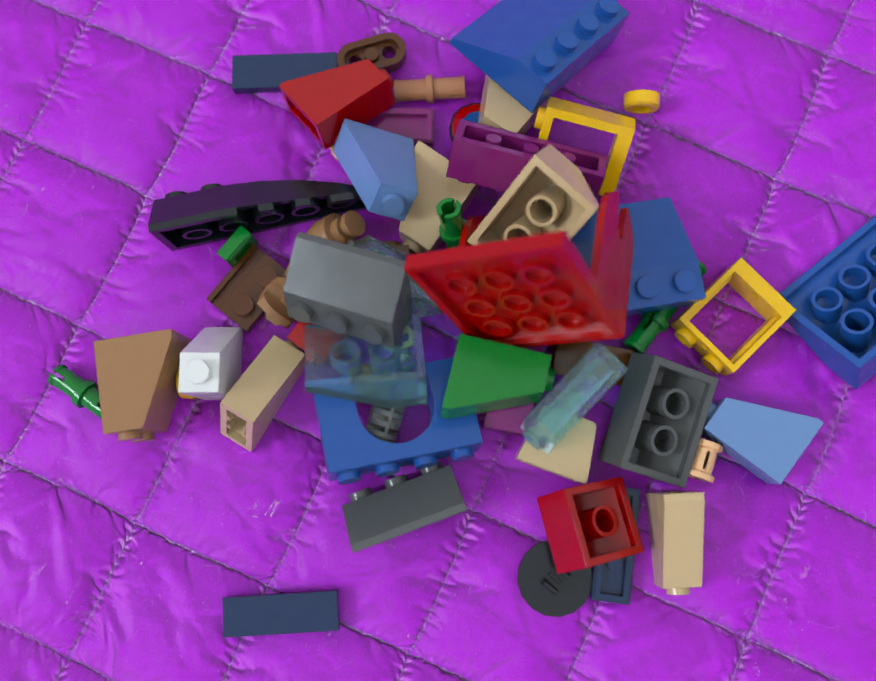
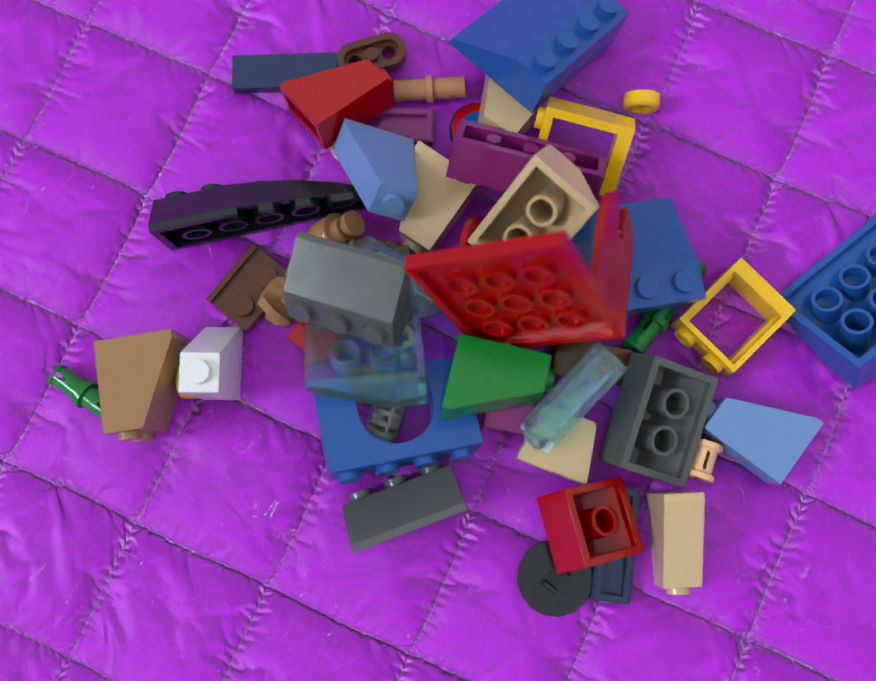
(236, 246): green tile -> none
(260, 392): tan slope -> none
(281, 613): dark blue tile -> none
(451, 221): green pin -> none

